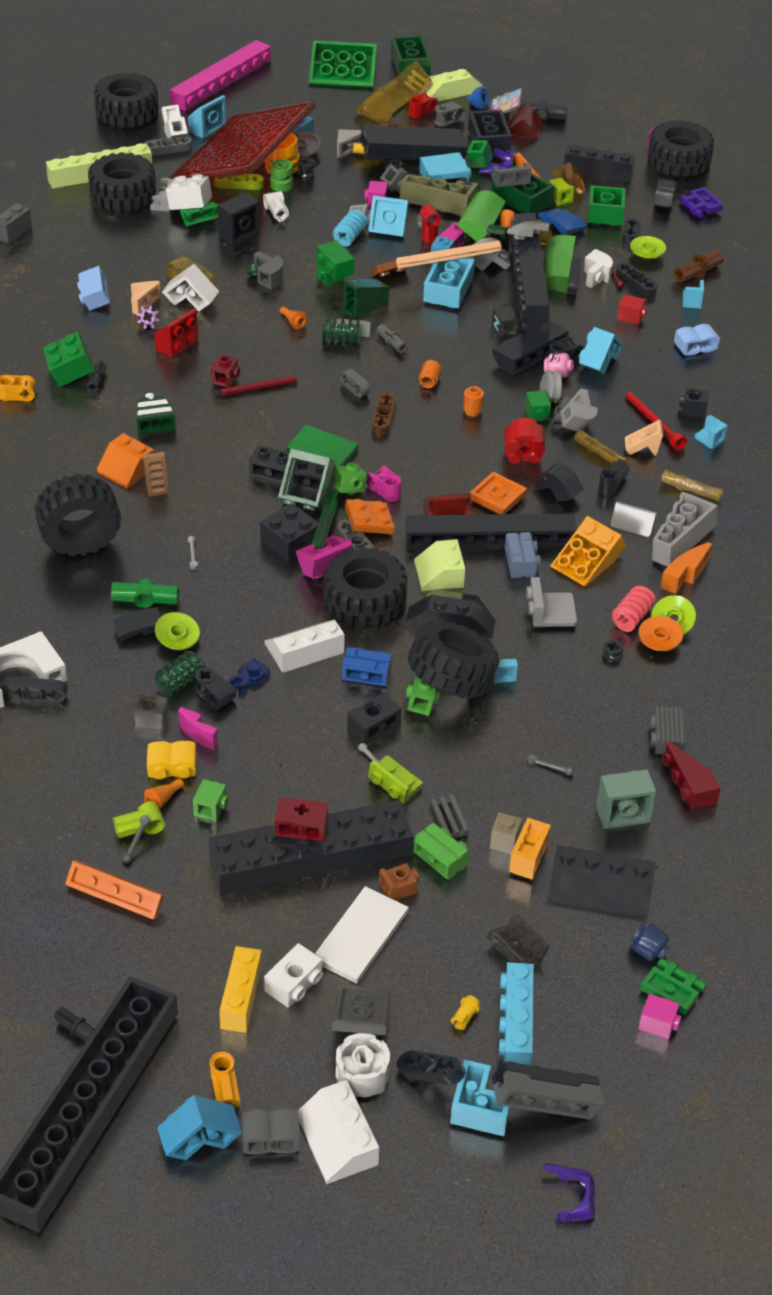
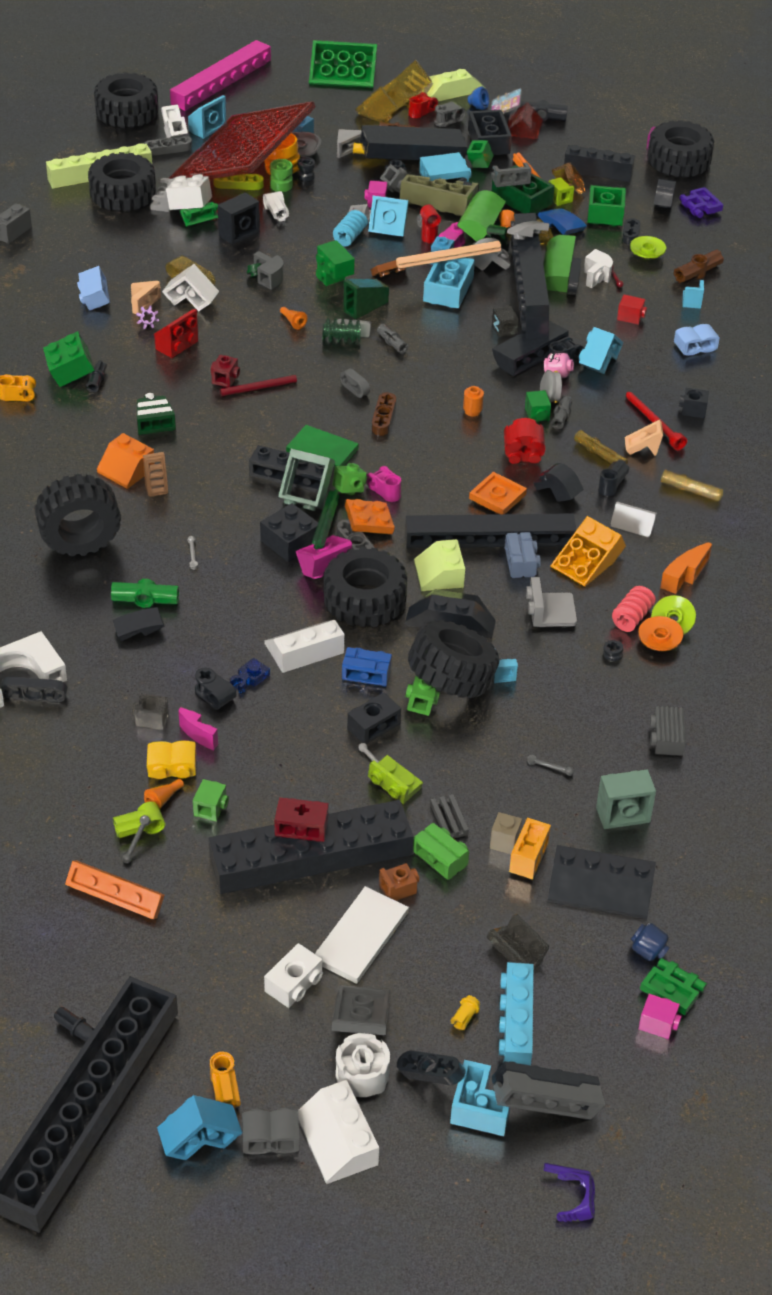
(177, 624): lime dish -> none
(178, 673): clear green piece -> none
(240, 989): yellow brick -> none
(407, 50): dark green brick -> none
(430, 373): orange brick -> none
(448, 504): clear red slope -> none
(506, 156): dark purple helmet -> none
(578, 412): light grey brick -> none
(643, 284): black beam -> none
(684, 528): light grey wedge -> none
(694, 779): dark red slope -> none
(713, 432): medium azure panel -> none

